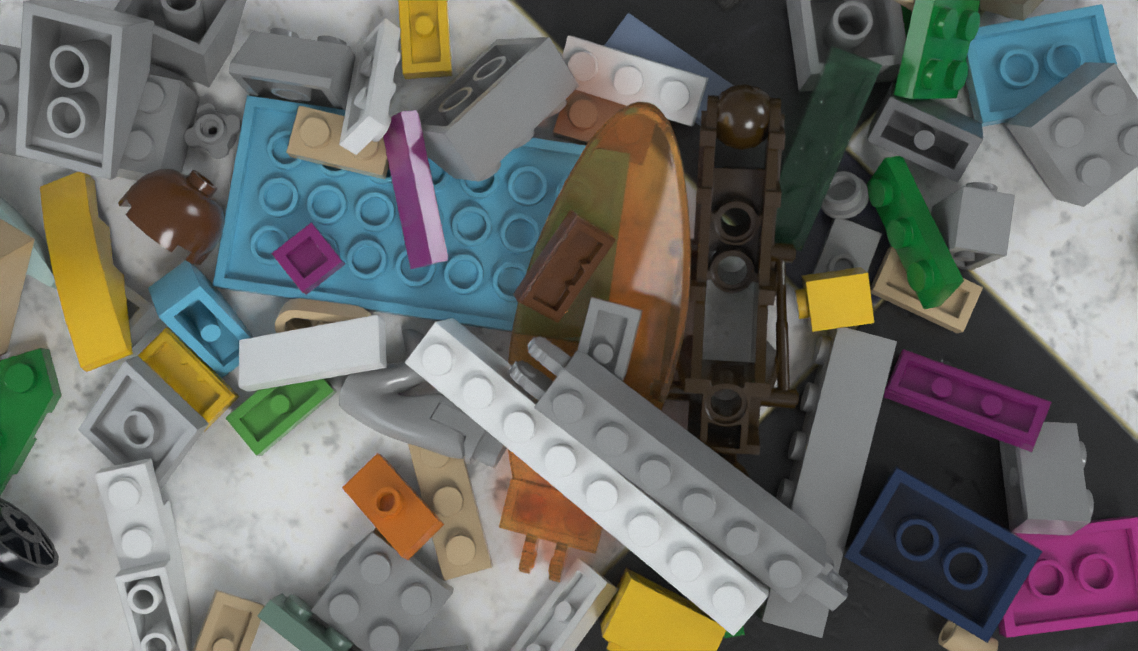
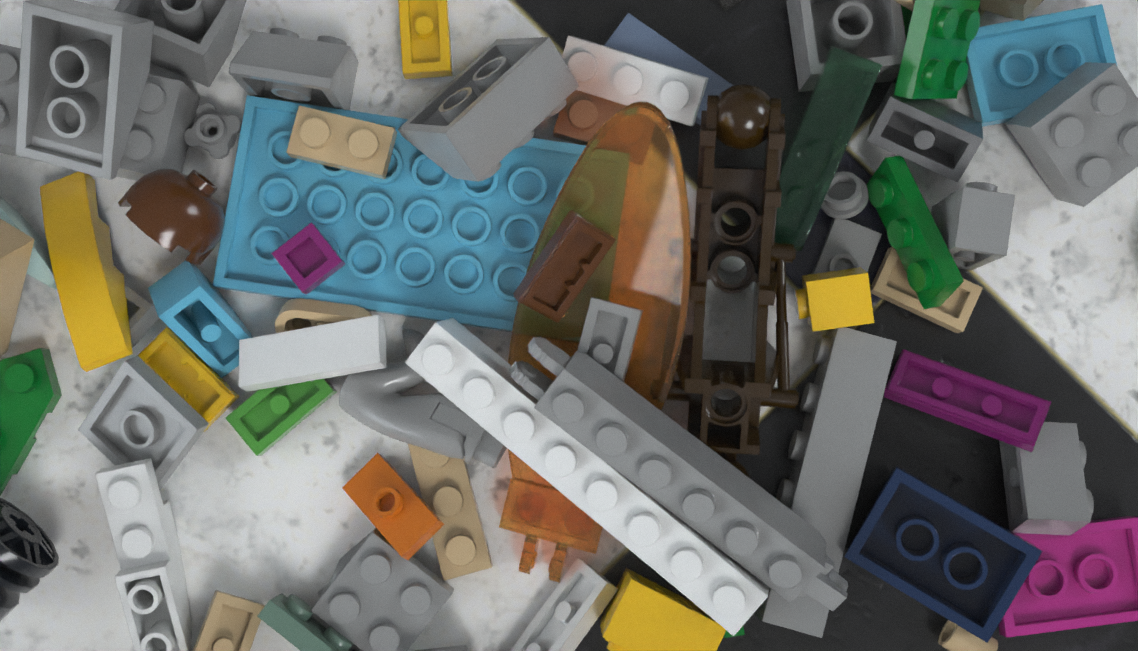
(371, 88): white plate -> none
(414, 190): magenta tile -> none

